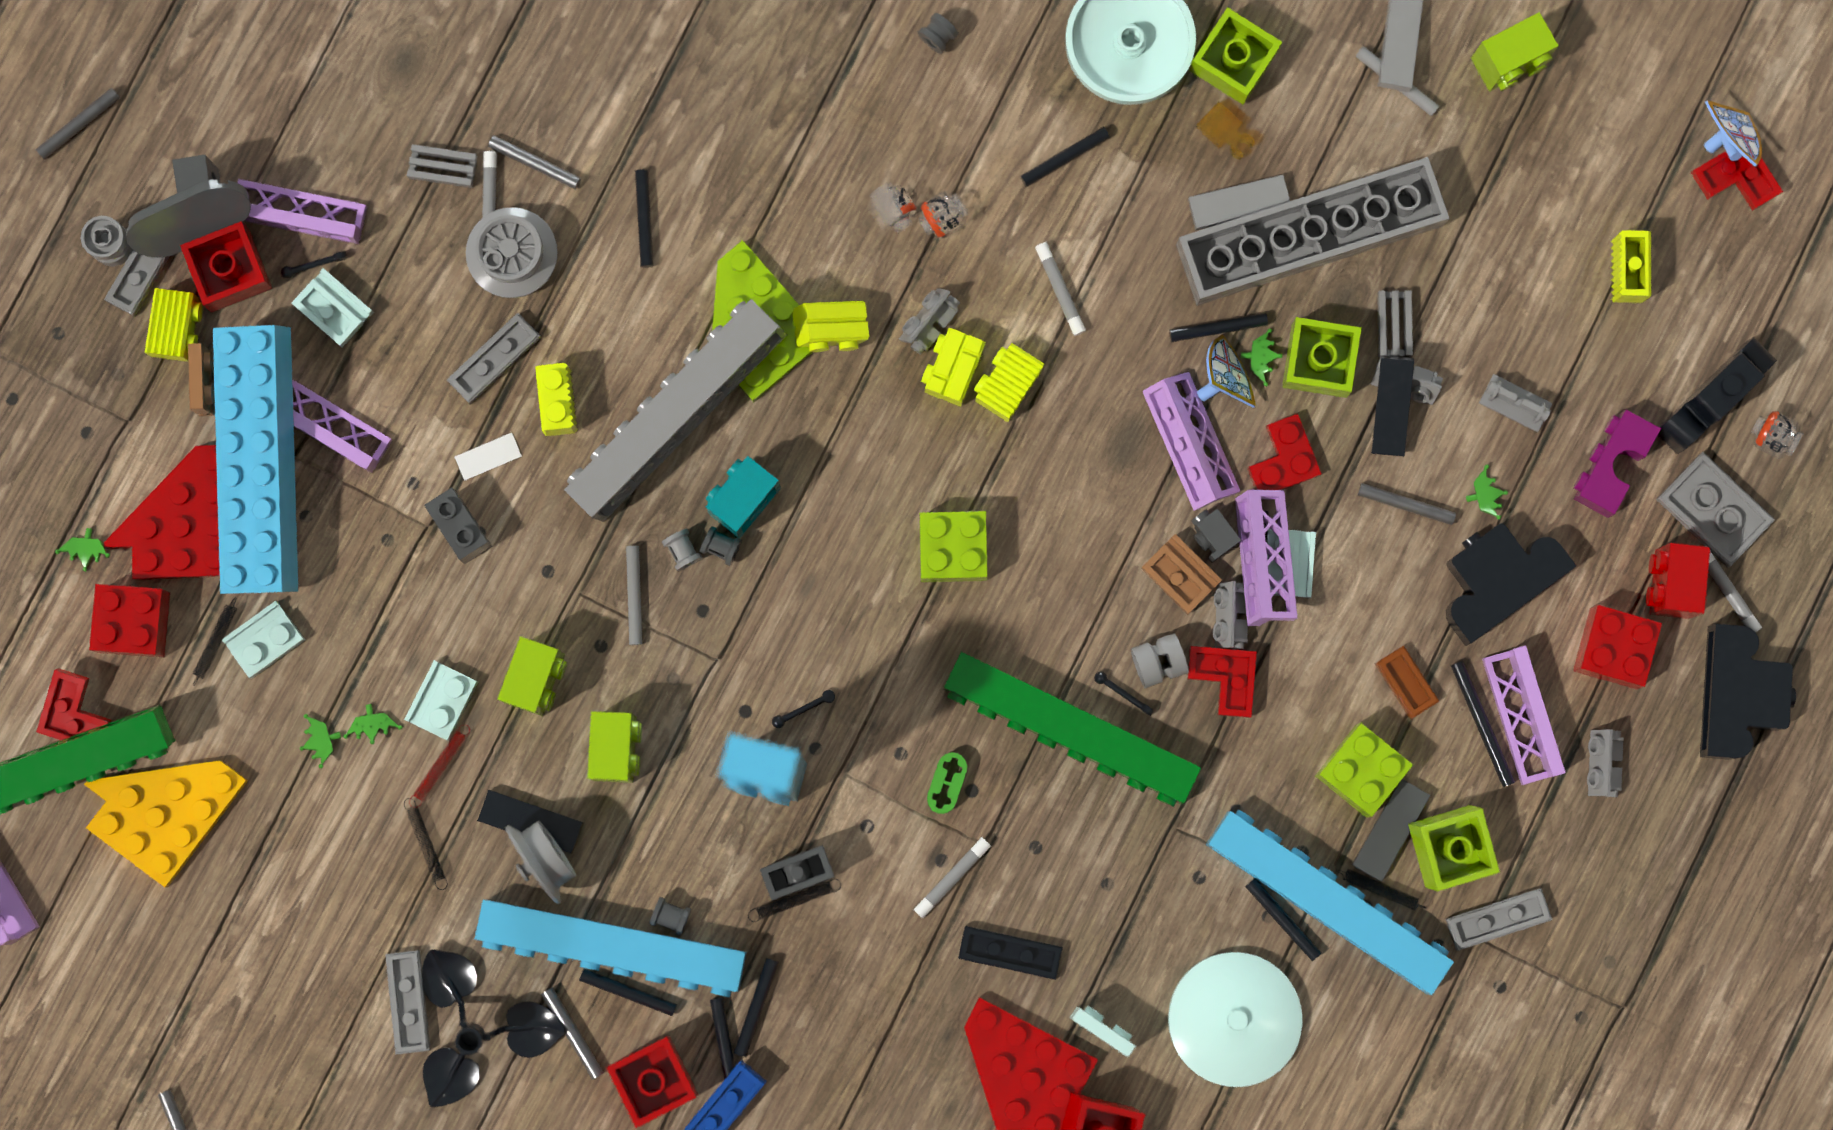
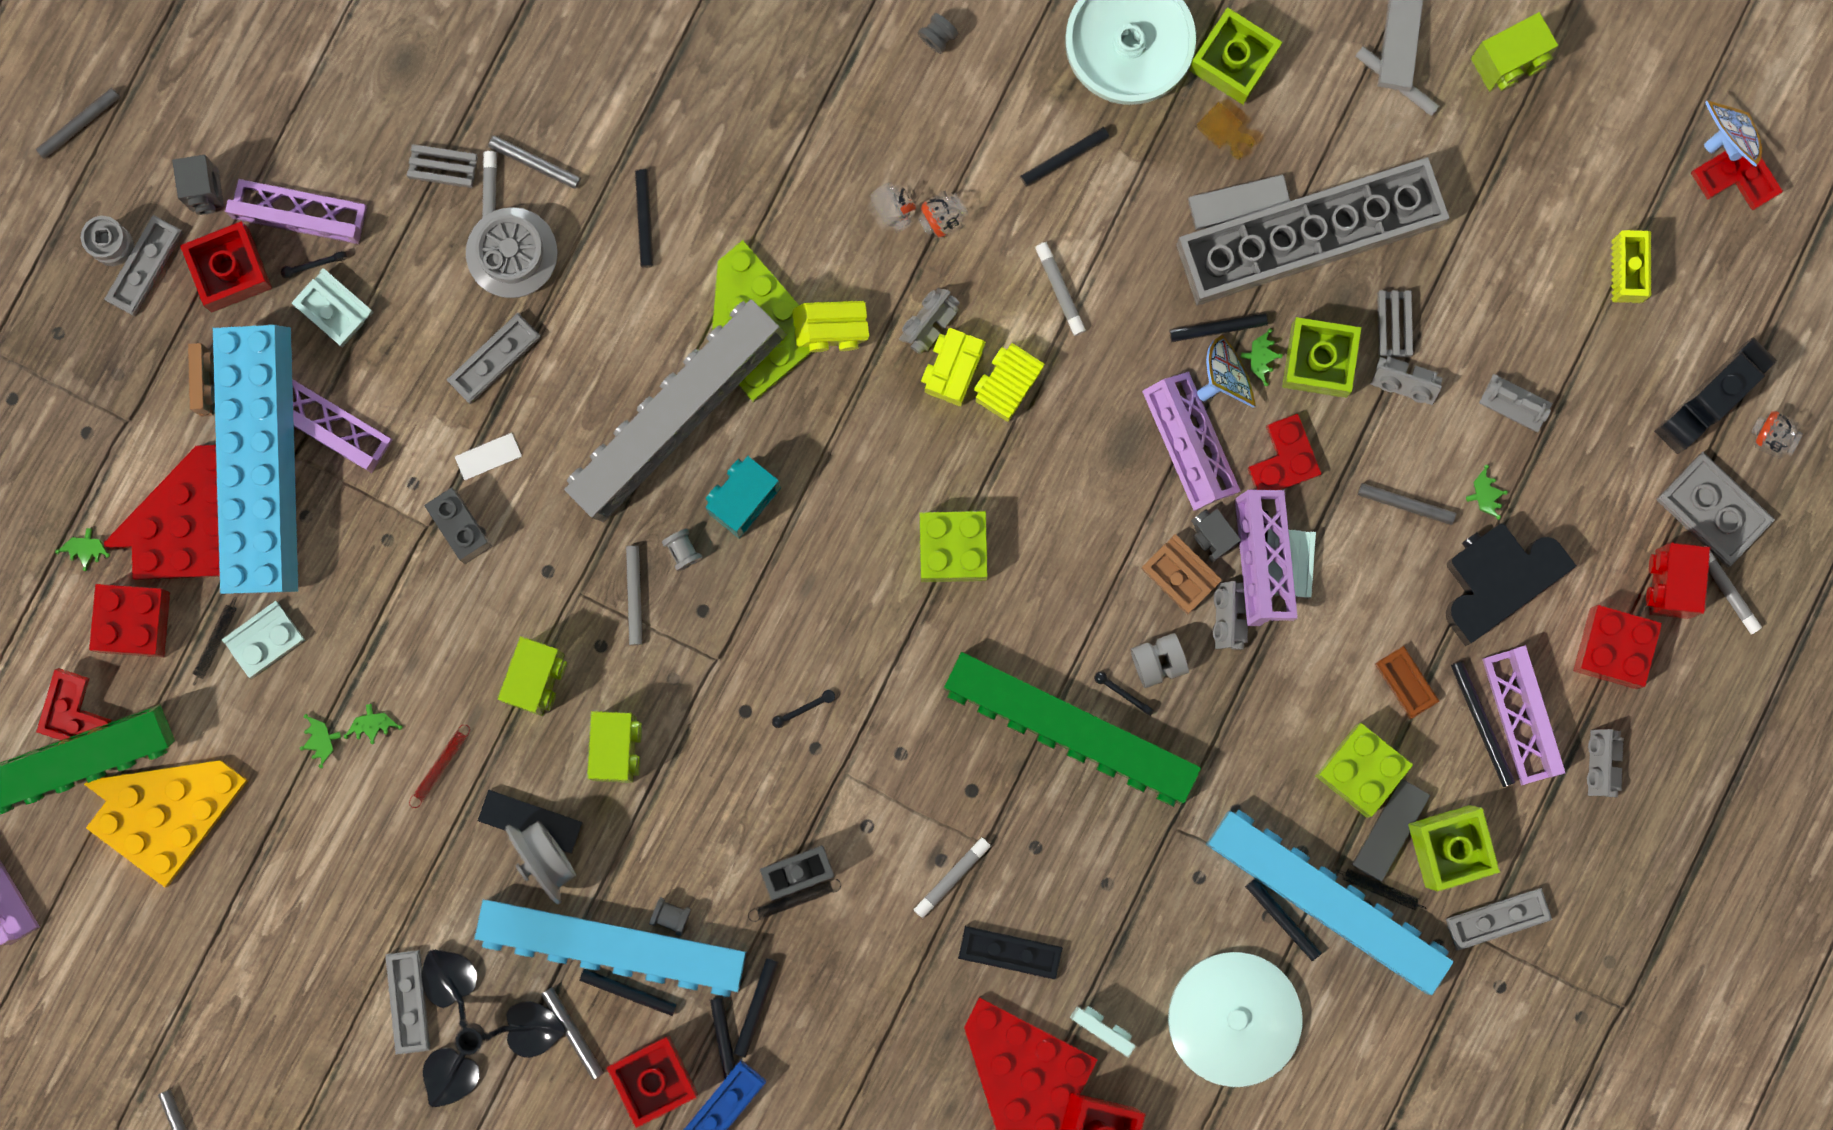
(172, 324): neon yellow brick -> none
(187, 216): dark grey tile -> none
(427, 836): black piece -> none
(441, 700): light aqua plate -> none
(556, 399): neon yellow brick -> none
(721, 545): dark grey bush -> none
(762, 768): medium azure brick -> none
(954, 786): bright green beam -> none
(1233, 670): red plate -> none
(1392, 406): black tile -> none
(1600, 486): magenta arch -> none
(1741, 693): black brick -> none

